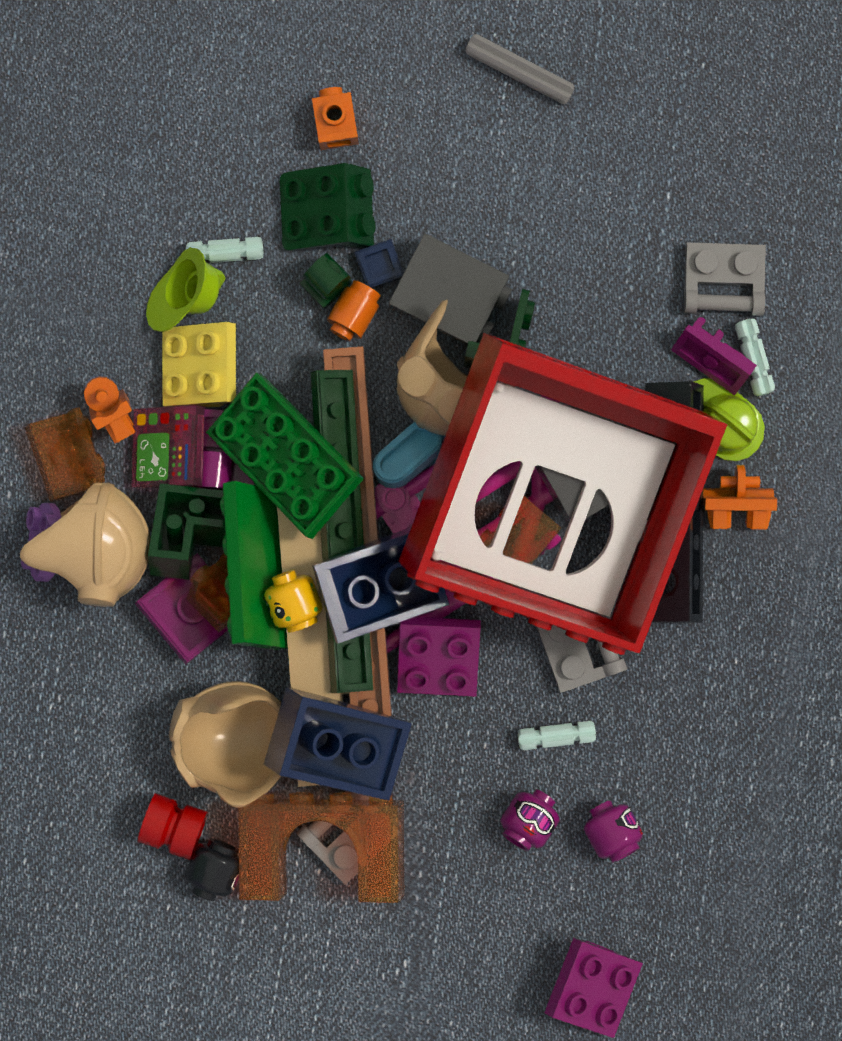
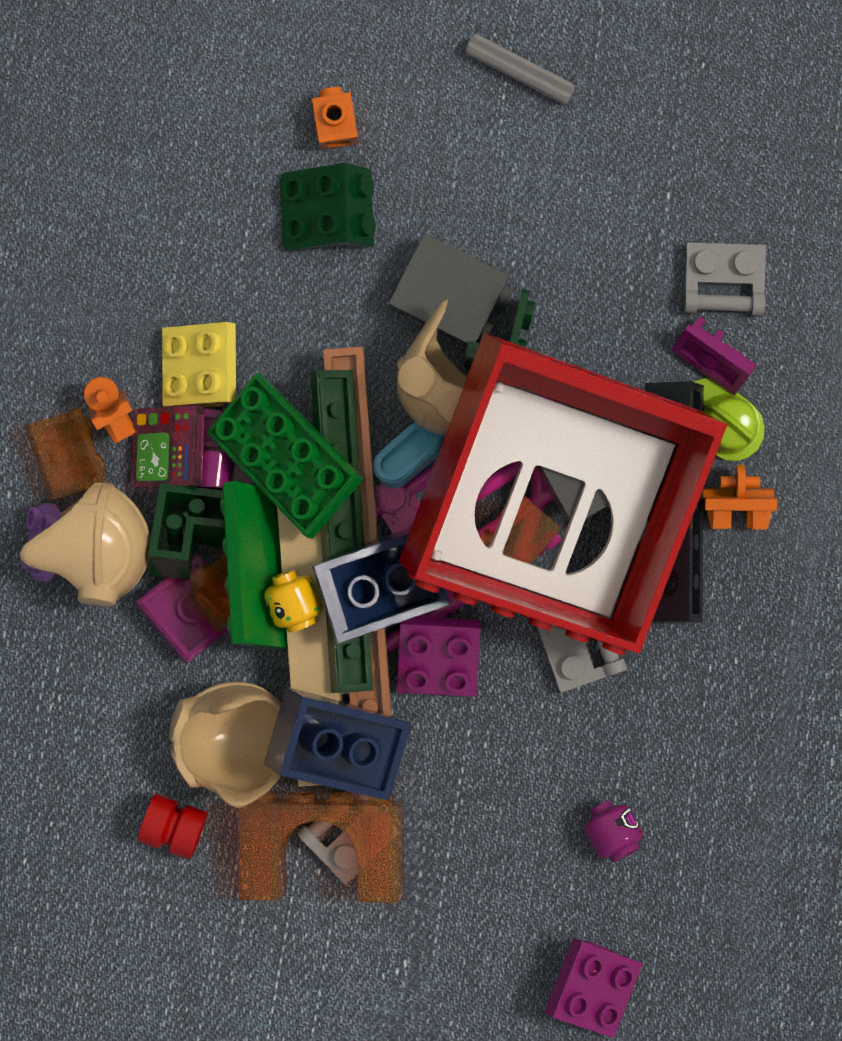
(185, 289): lime piece -> none
(213, 869): black head -> none
(230, 249): light aqua axle -> none
(325, 280): dark green leg -> none
(353, 311): orange brick -> none
(379, 264): dark blue tile -> none
(529, 820): magenta head -> none
(556, 735): light aqua axle -> none
(754, 350): light aqua axle -> none

